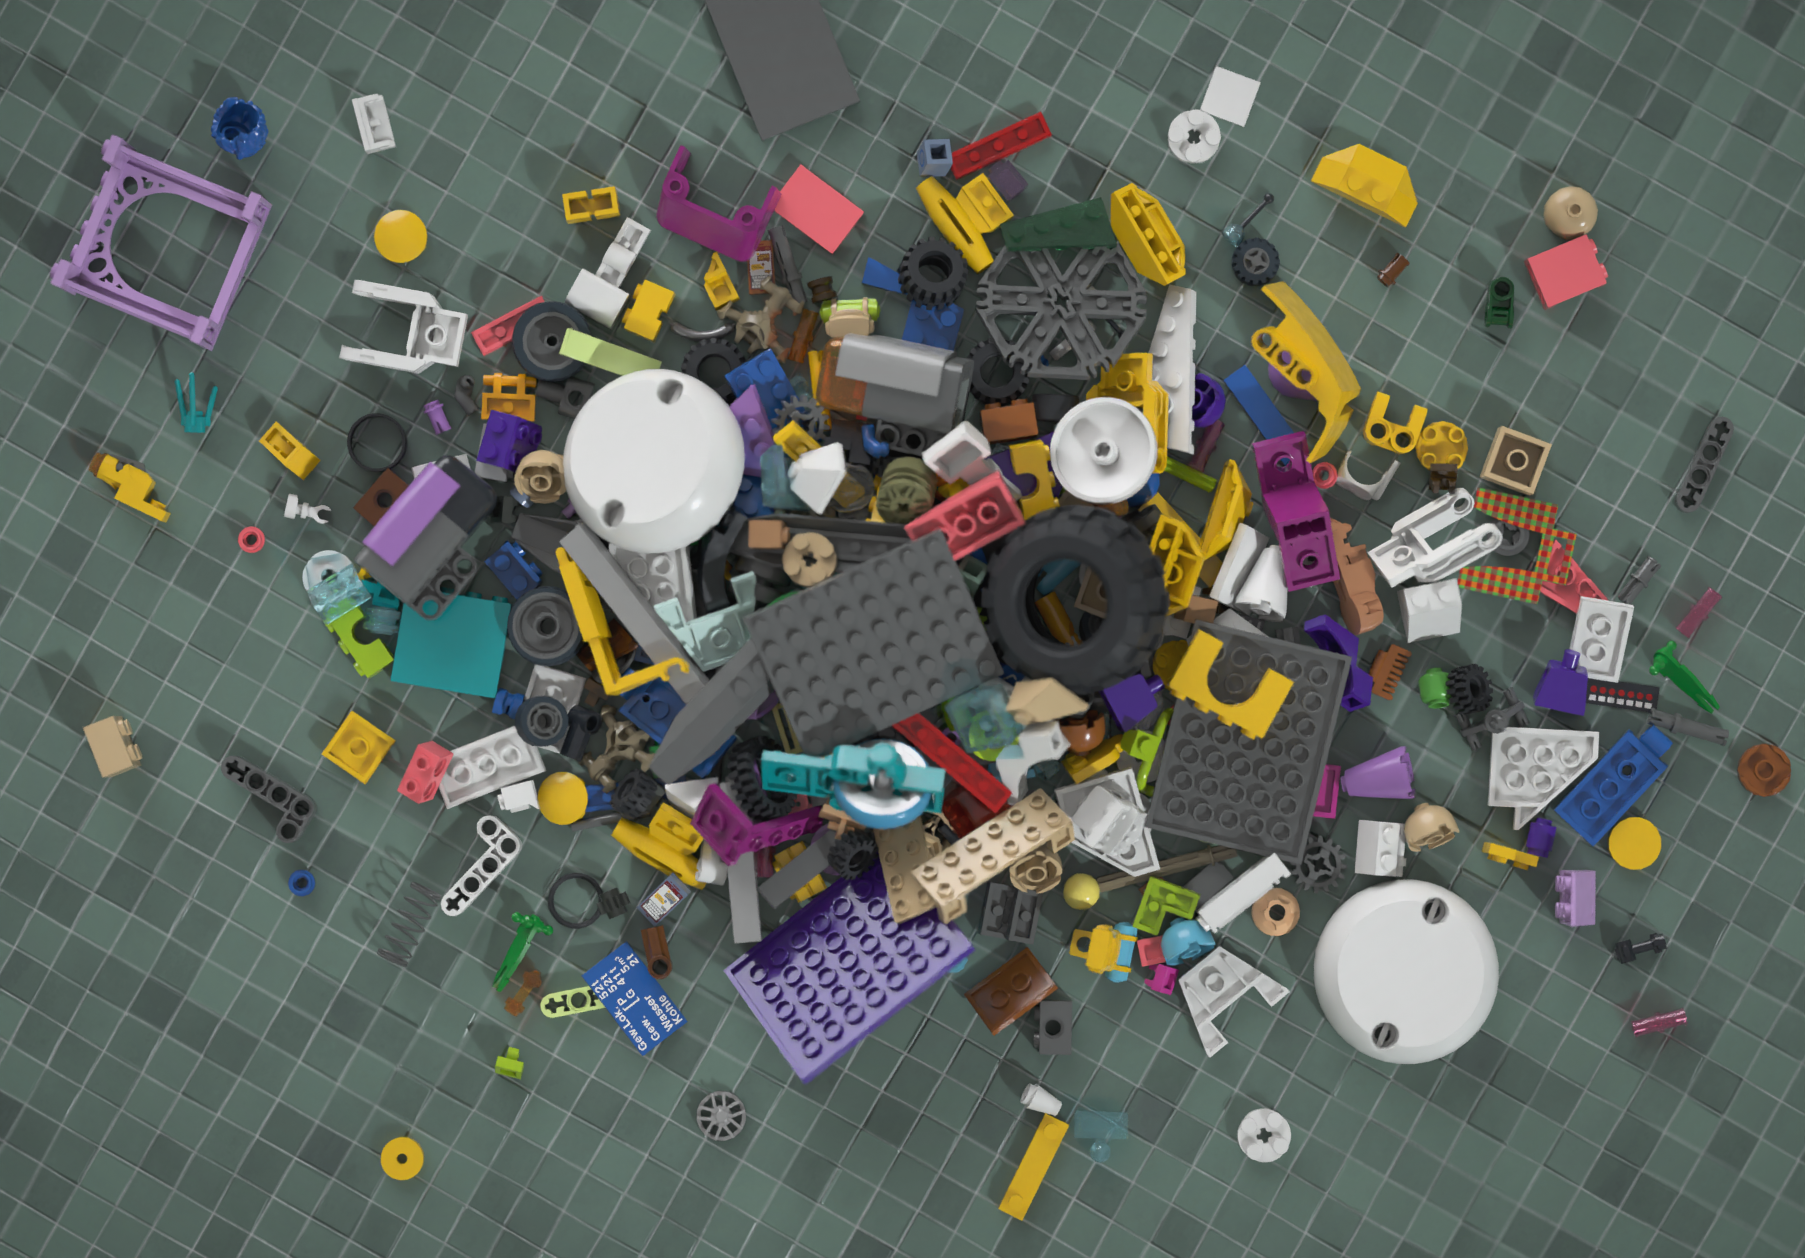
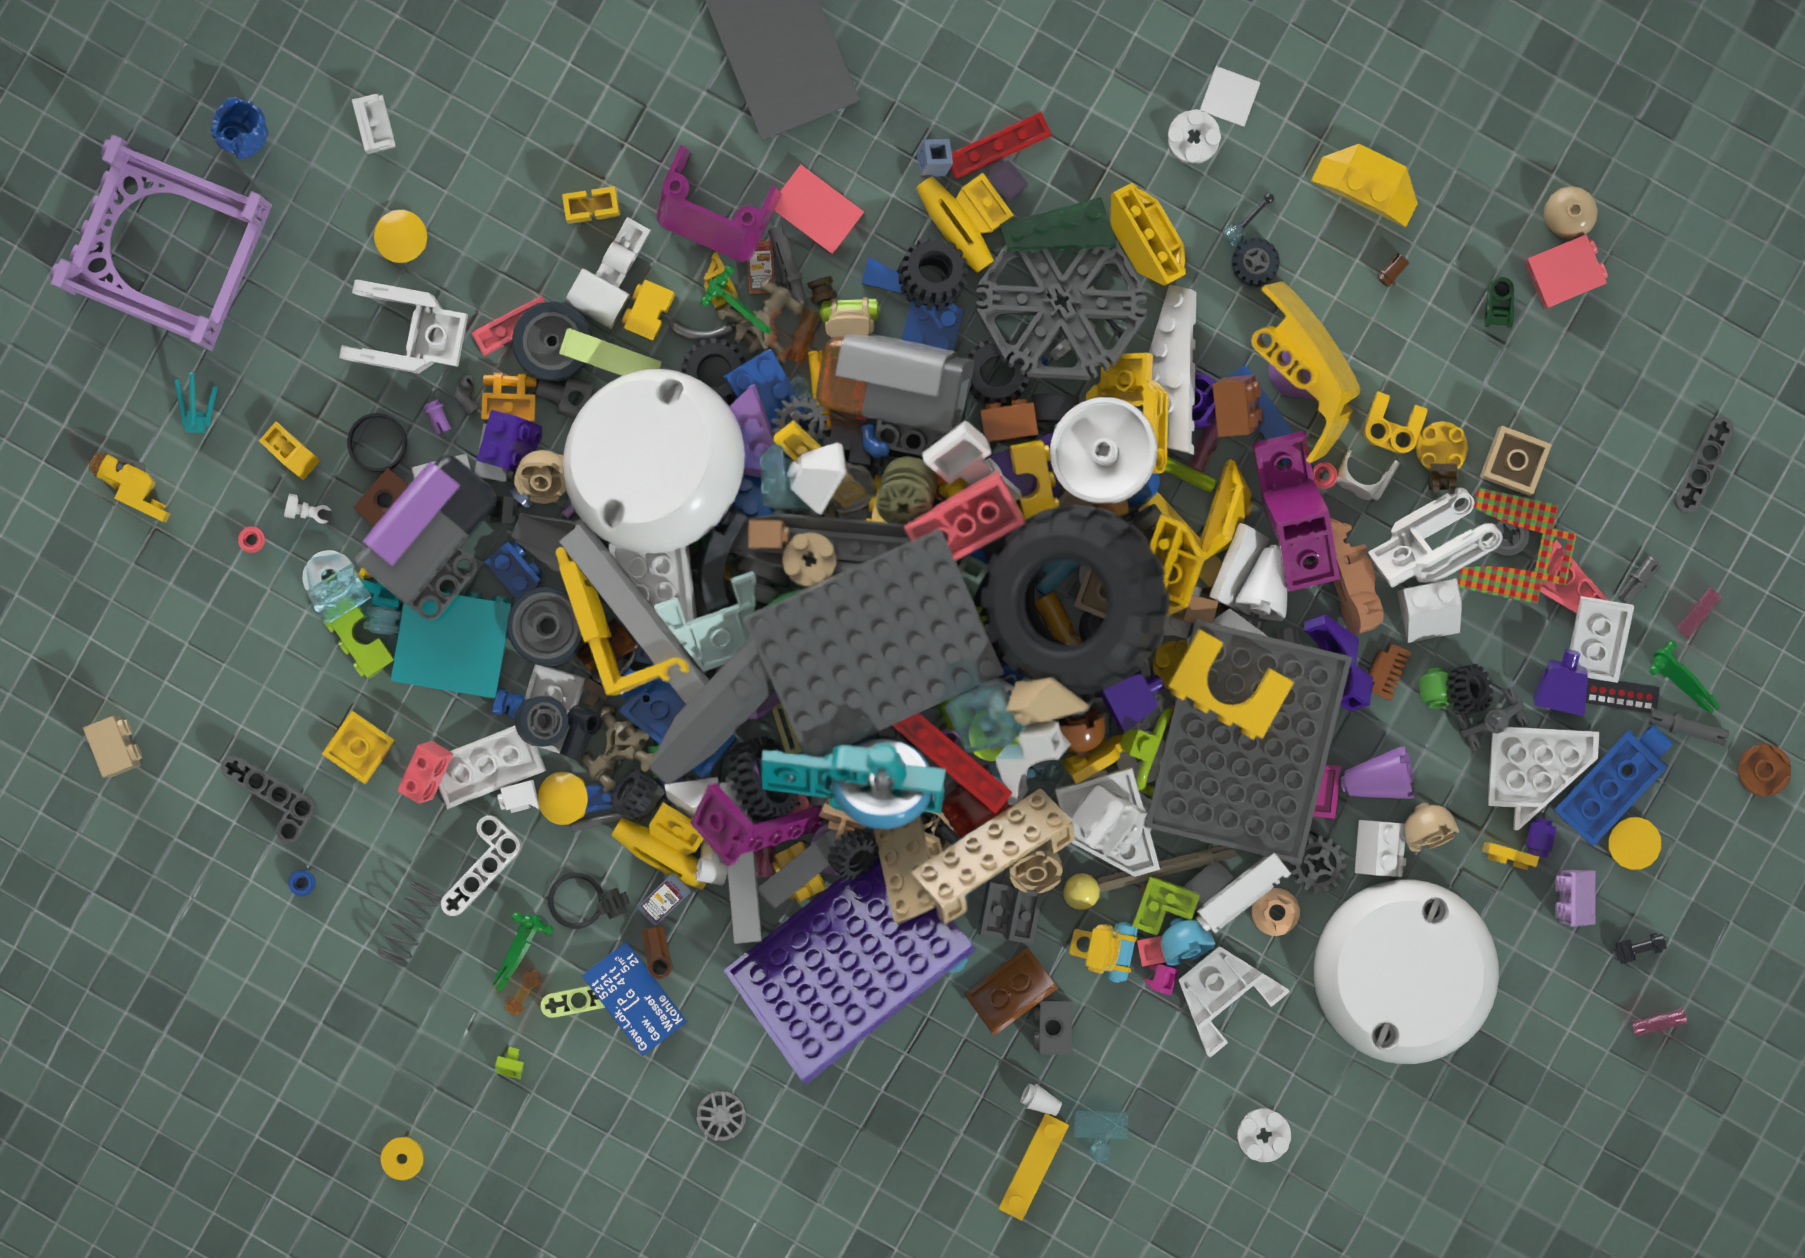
(717, 287): none -> green piece
(1237, 405): none -> dark orange brick

